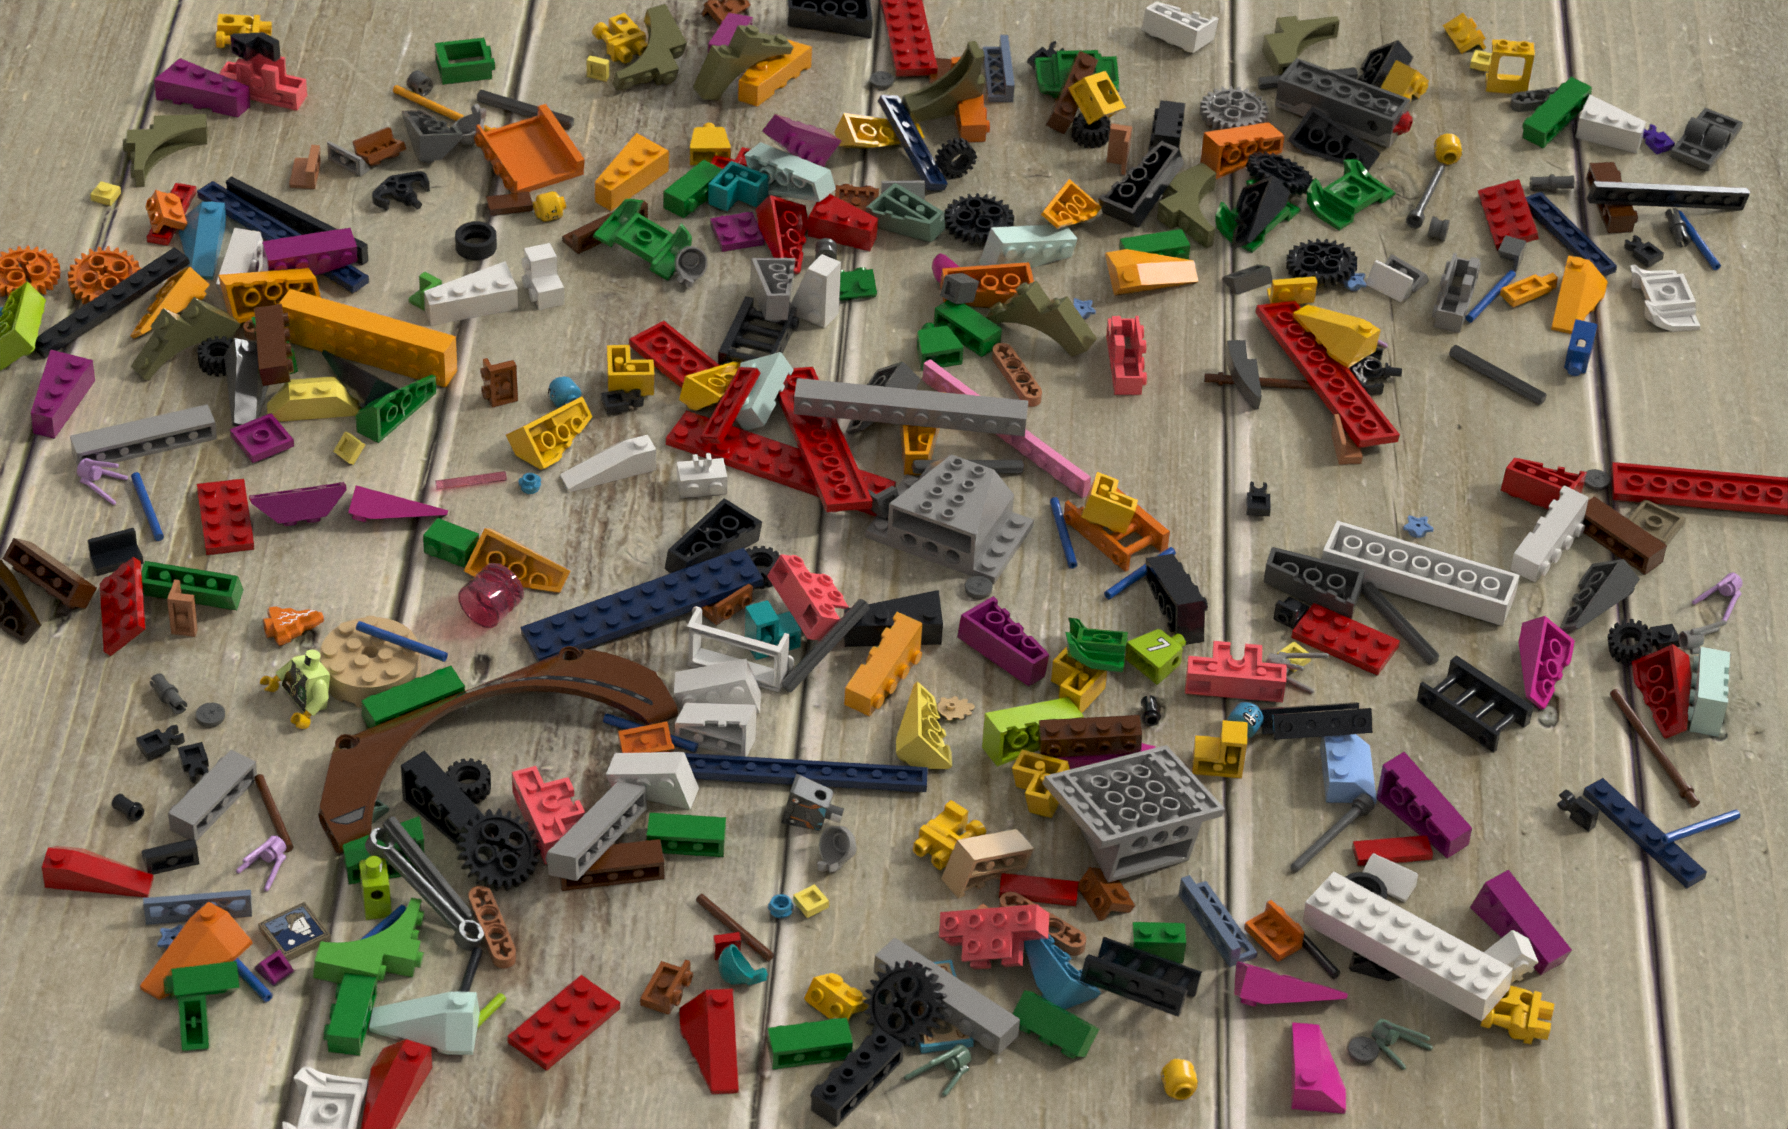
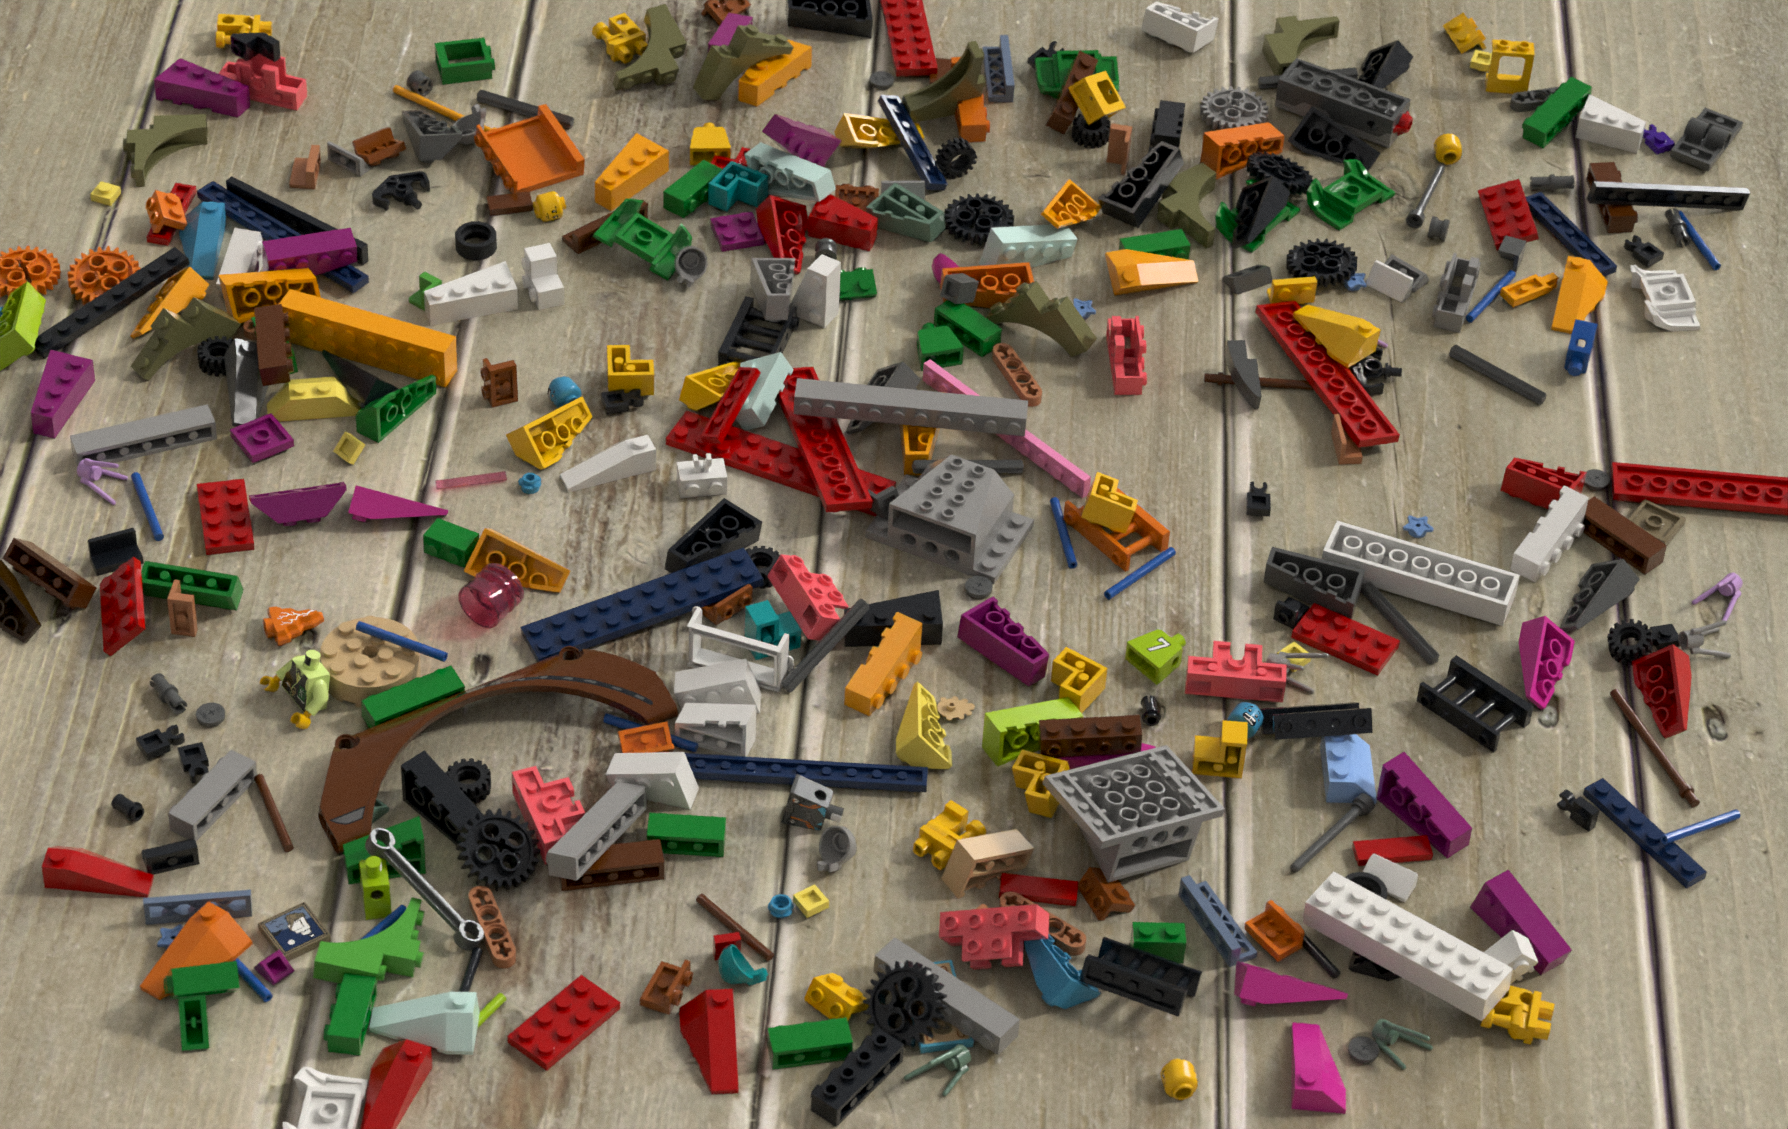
(269, 851): lavender plant -> none
(426, 867): dark grey axle -> none
(598, 68): light yellow plate -> none
(671, 352): red plate -> none
(1054, 1025): green brick -> none
(1096, 647): green piece -> none
(1177, 597): black wedge -> none
(1405, 81): yellow brick -> none
(1710, 691): light aqua wedge -> none

